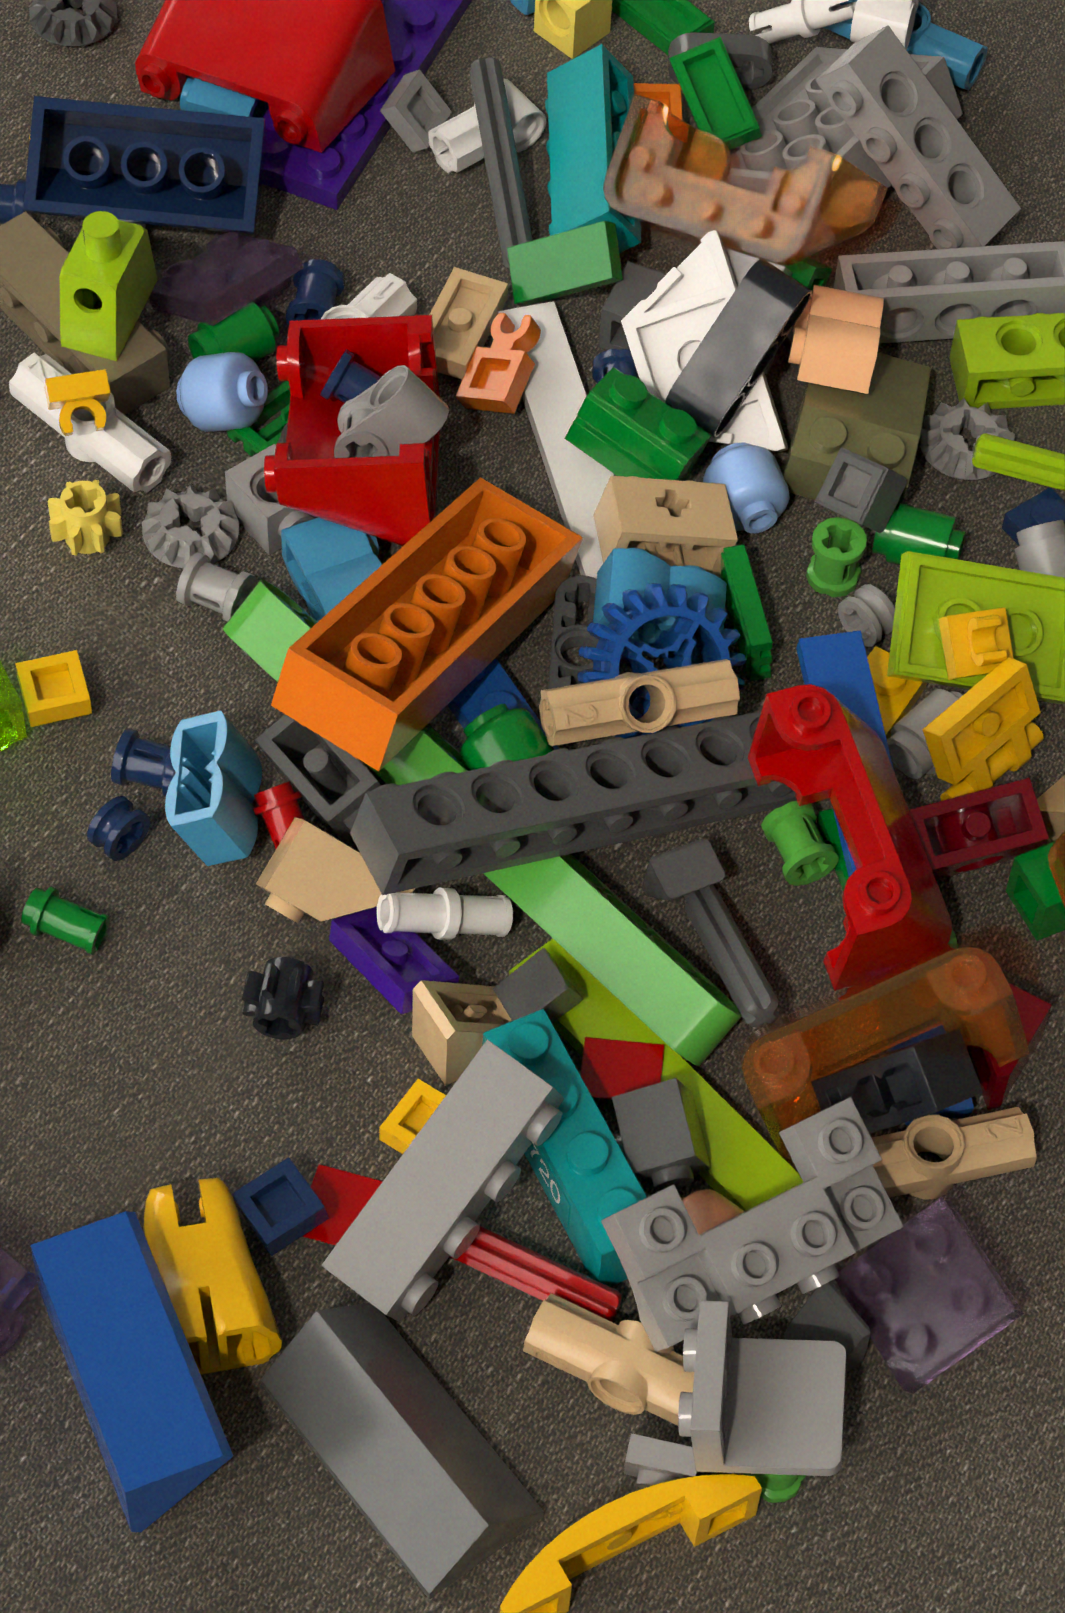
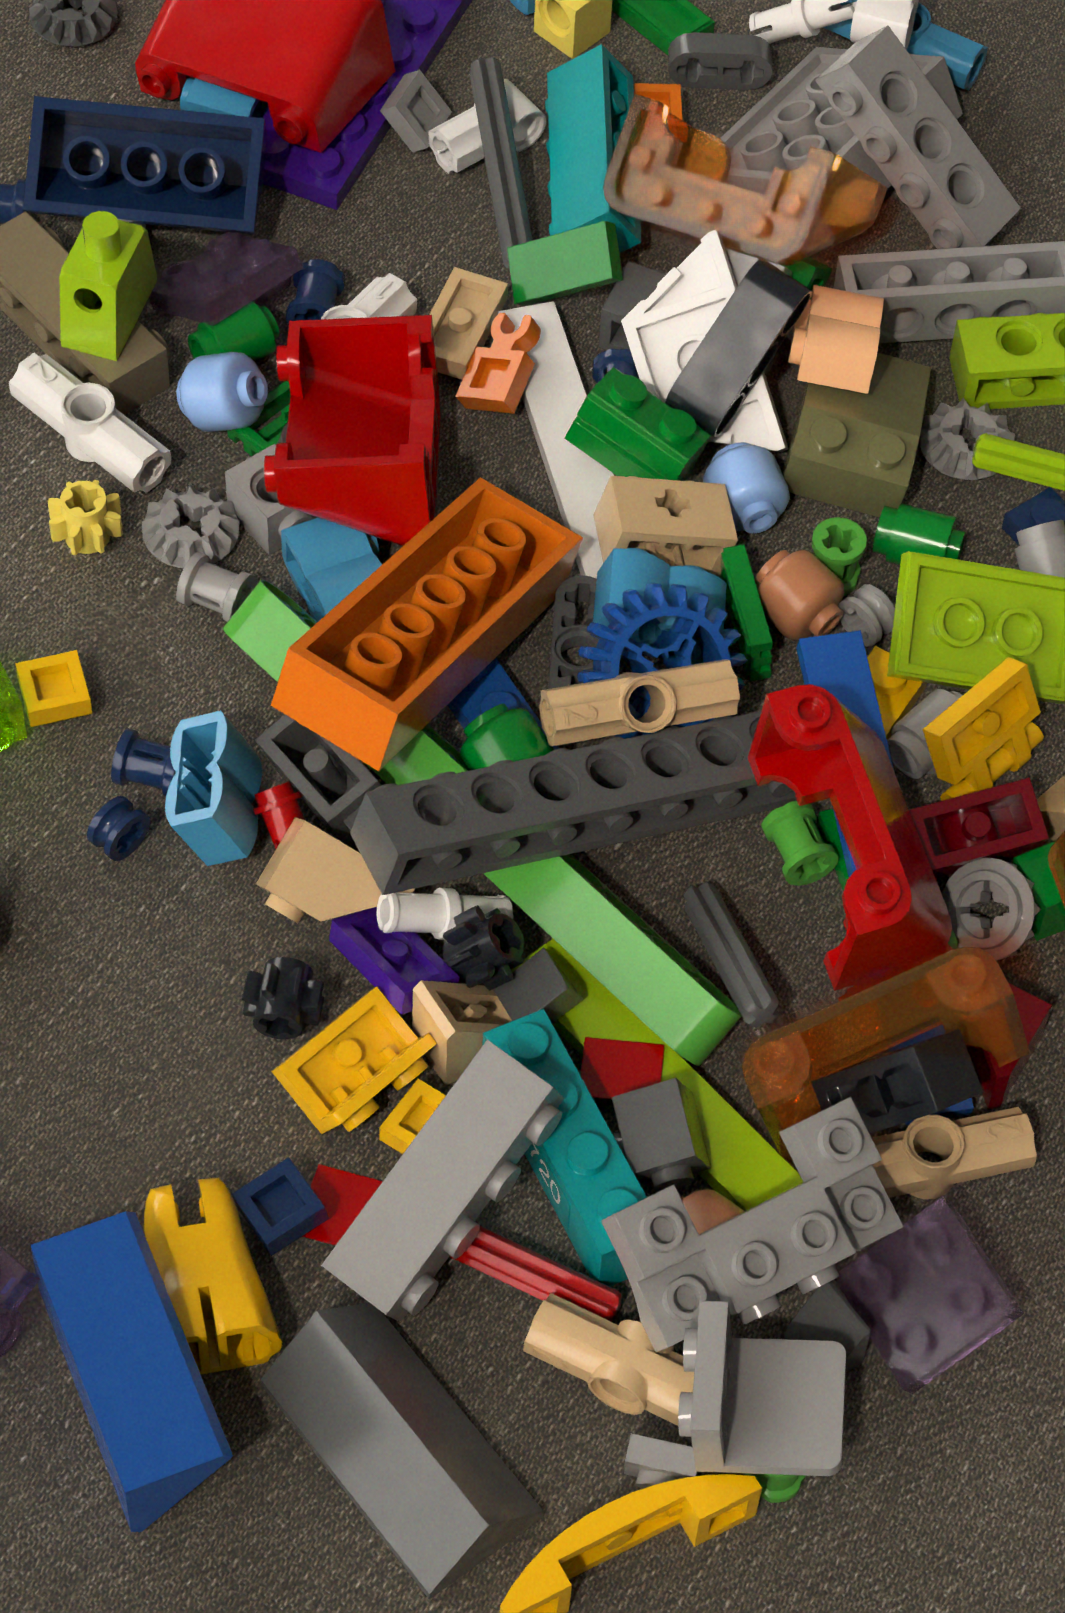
(64, 920): green pin -> none
(77, 393): yellow tile -> none
(348, 379): dark blue bush -> none
(352, 1062): none -> yellow bracket
(389, 414): light grey piece -> none
(483, 947): none -> black gear
(682, 871): dark grey slope -> none
(715, 93): green tile -> none
(799, 594): none -> nougat head
(861, 490): dark grey slope -> none
(973, 886): none -> light grey gear
(975, 642): yellow tile -> none

